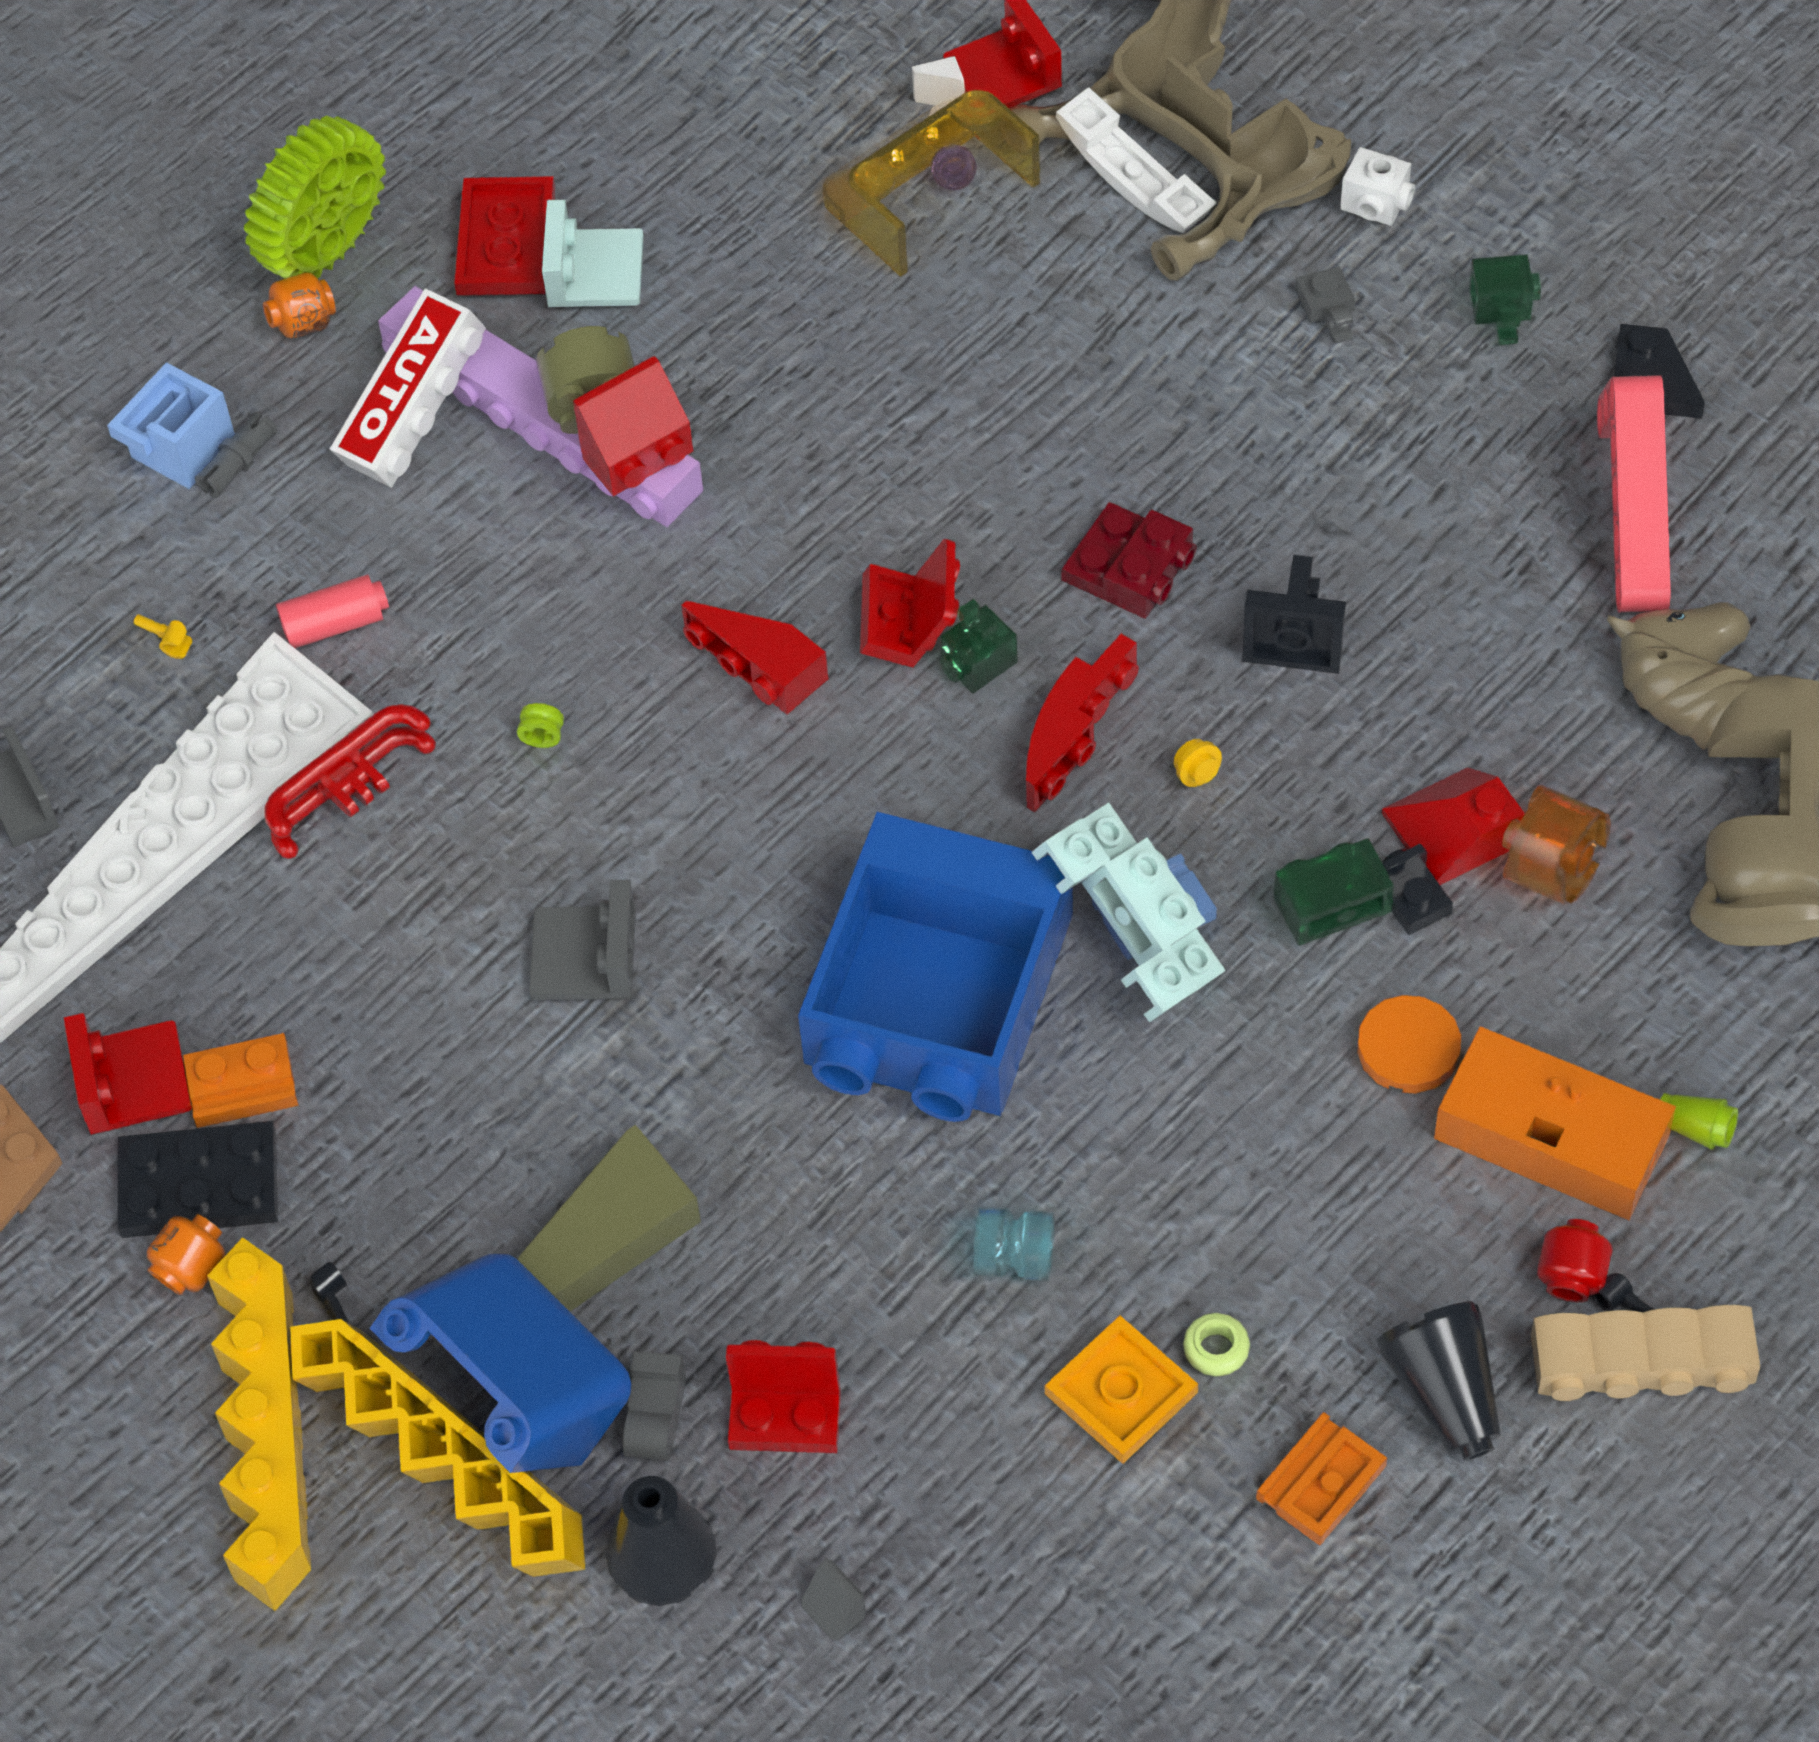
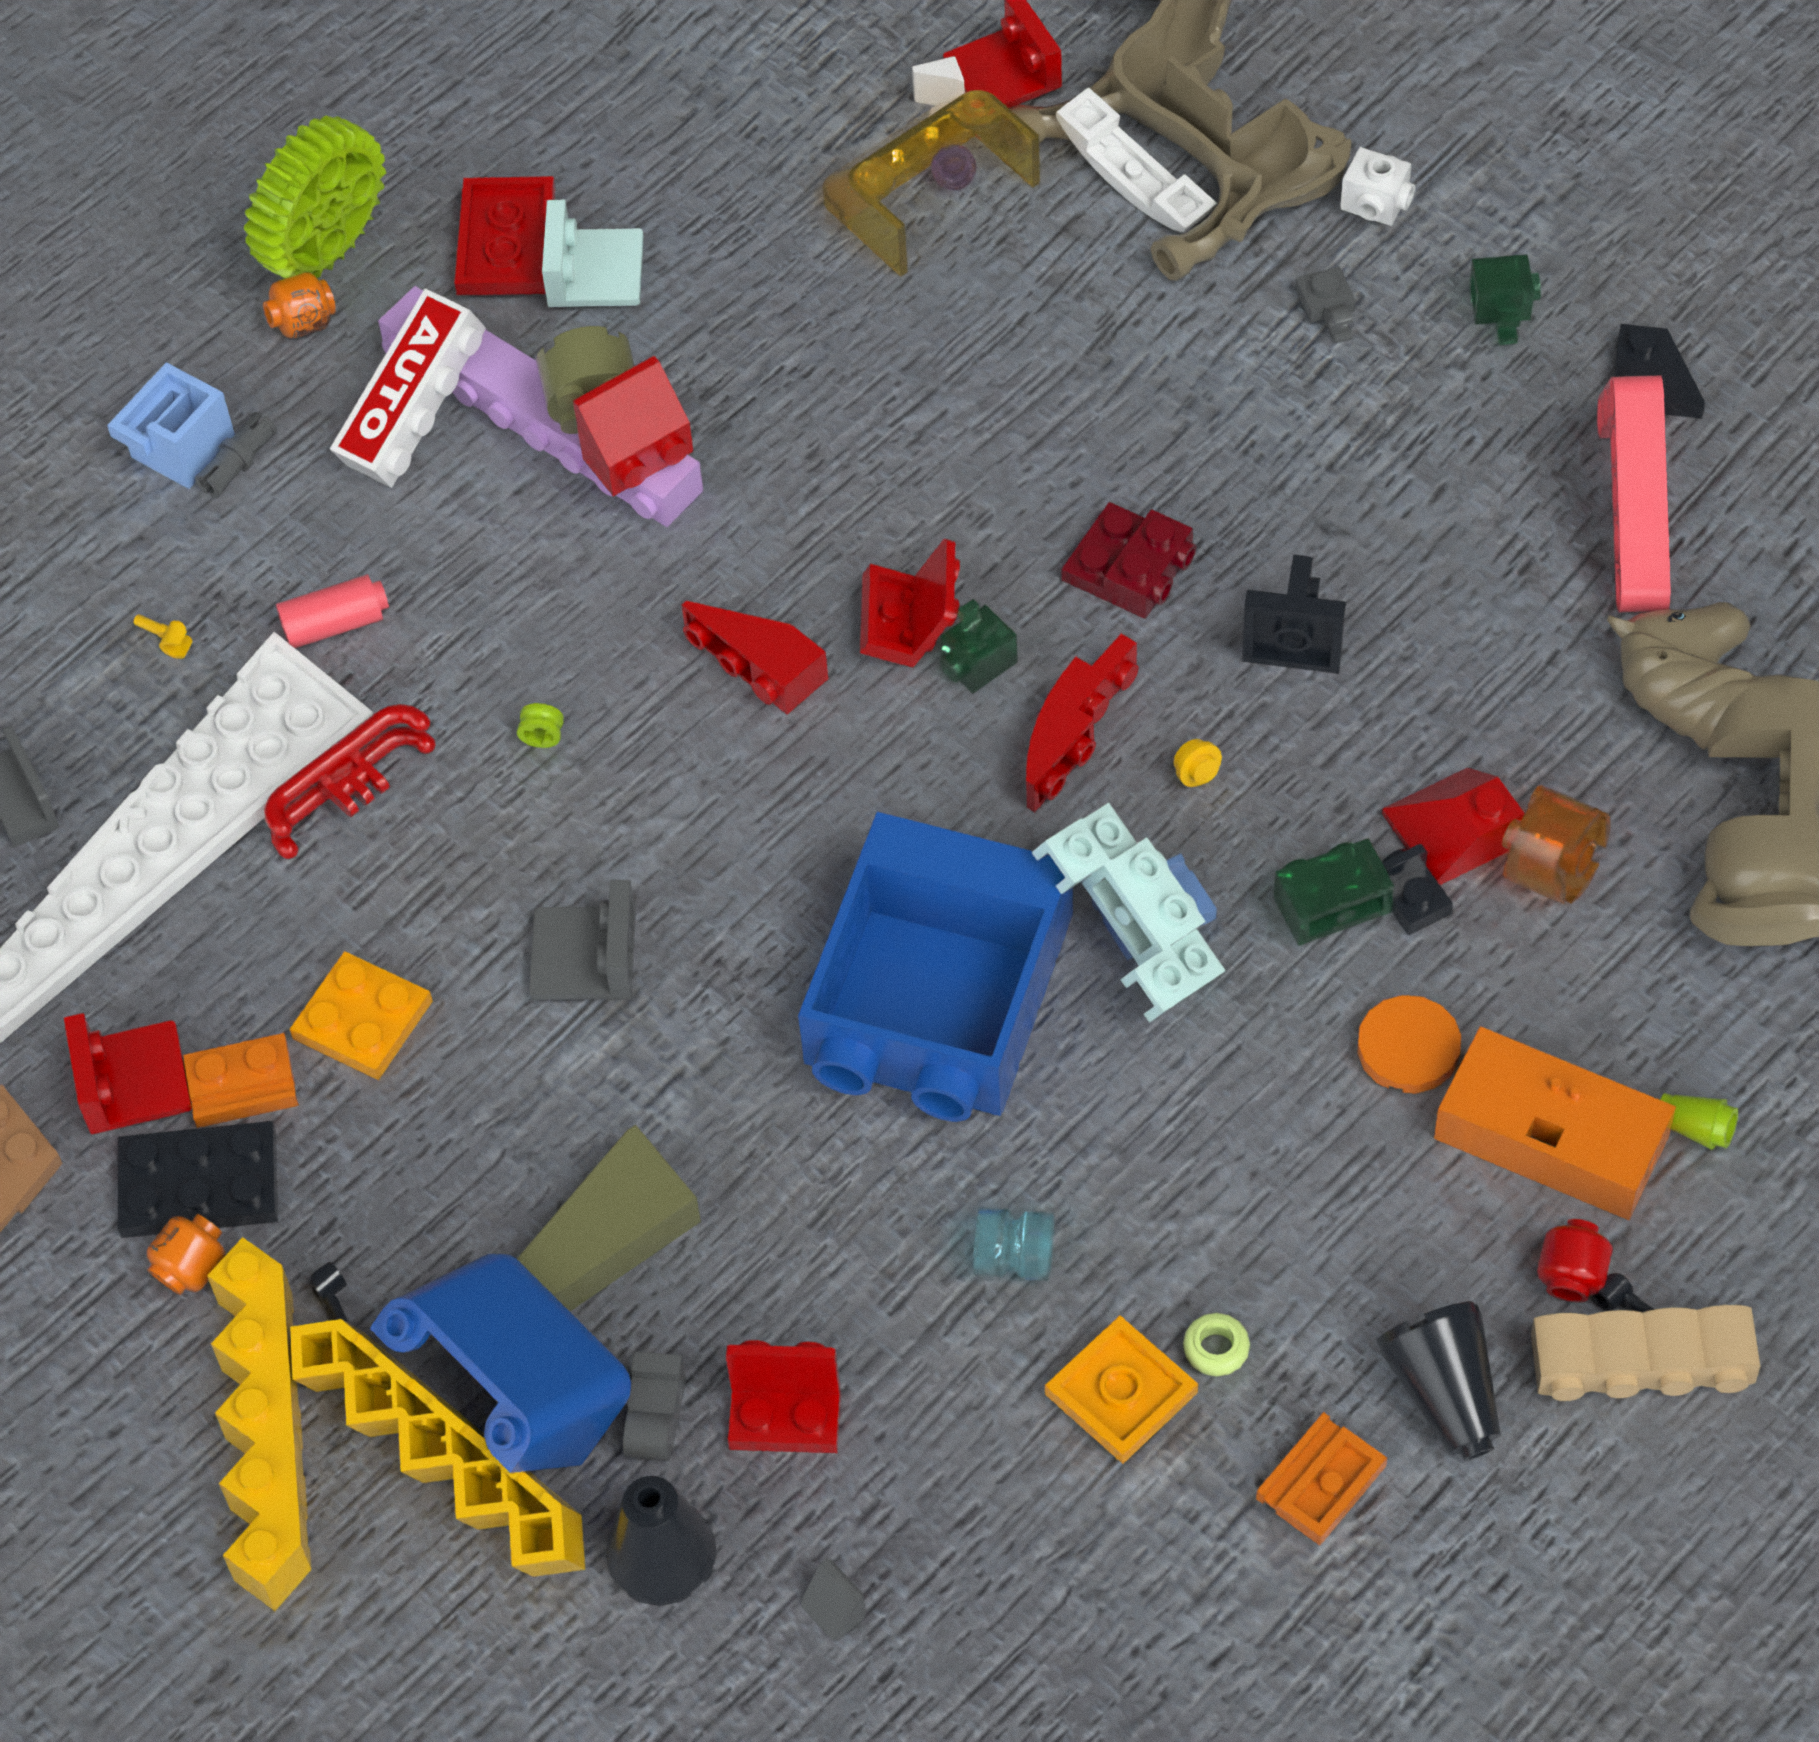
(361, 1015): none -> light orange plate

